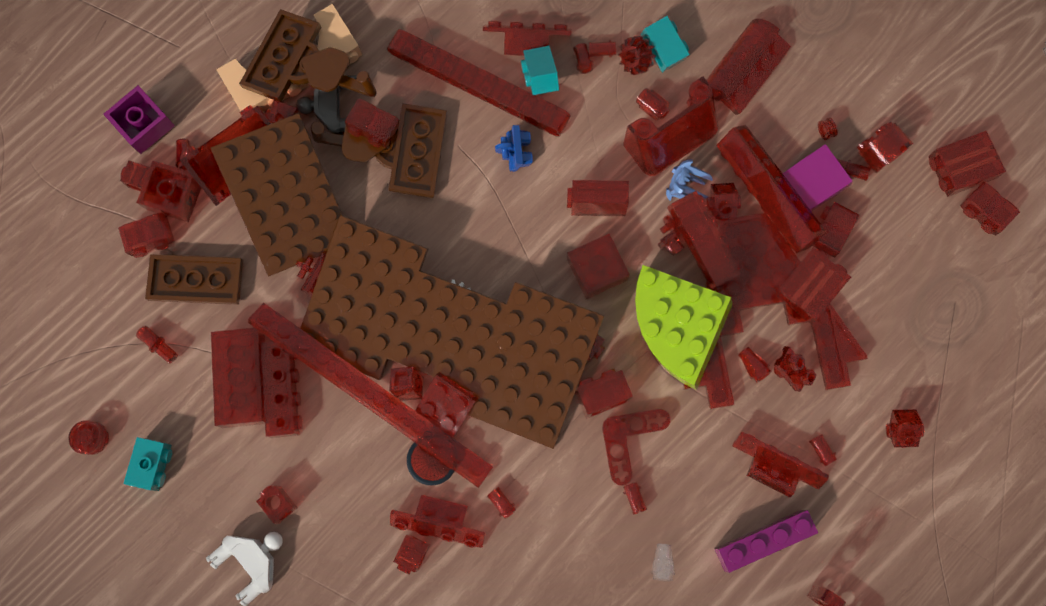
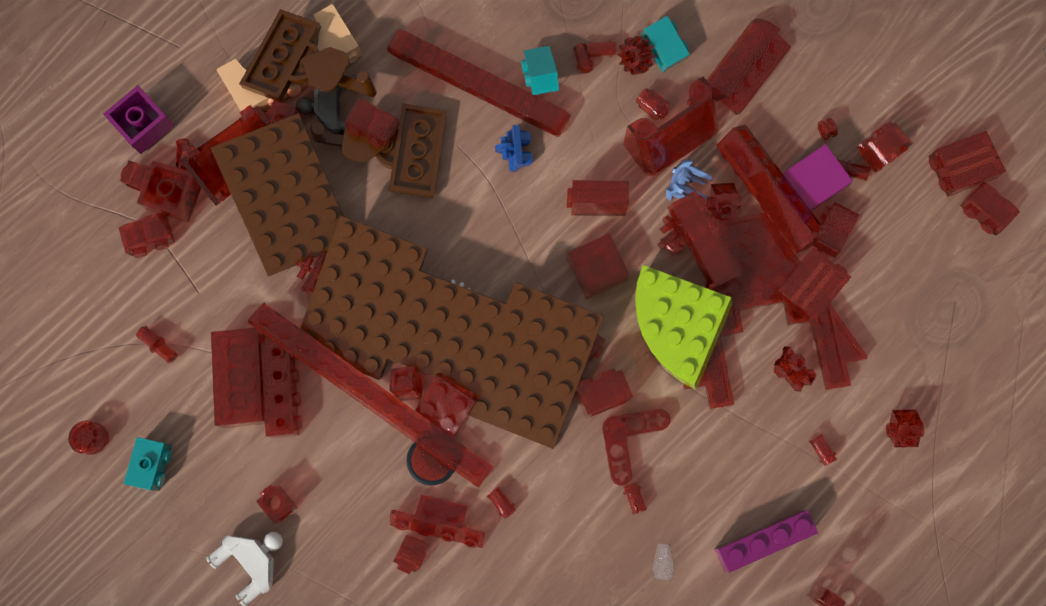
(194, 279): reddish brown plate -> none
(525, 38): clear red bracket -> none
(755, 365): clear red cone -> none
(776, 467): clear red bracket -> none

